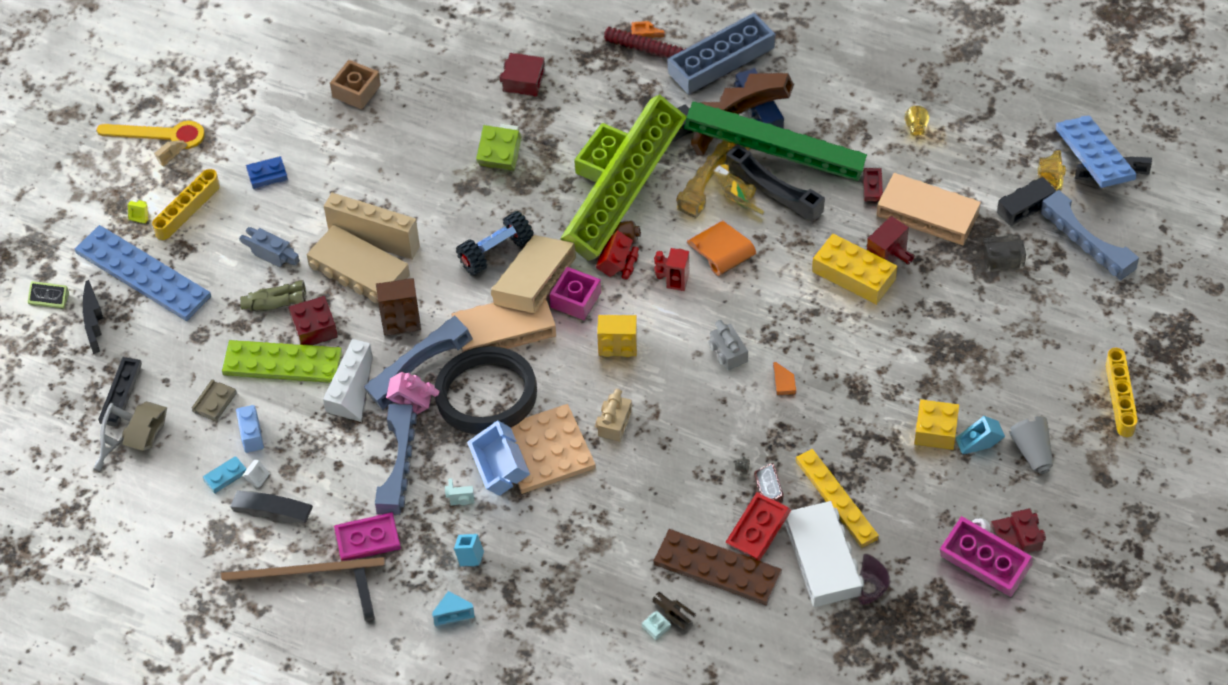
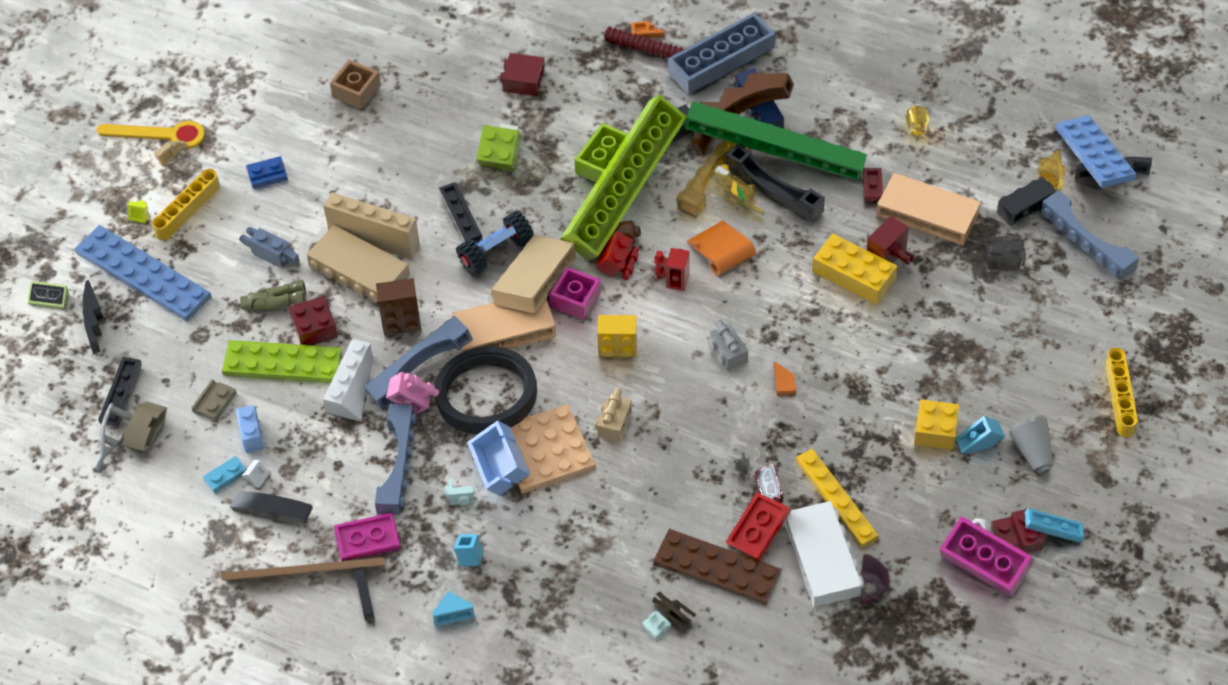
(460, 212): none -> black plate
(1054, 525): none -> medium azure tile

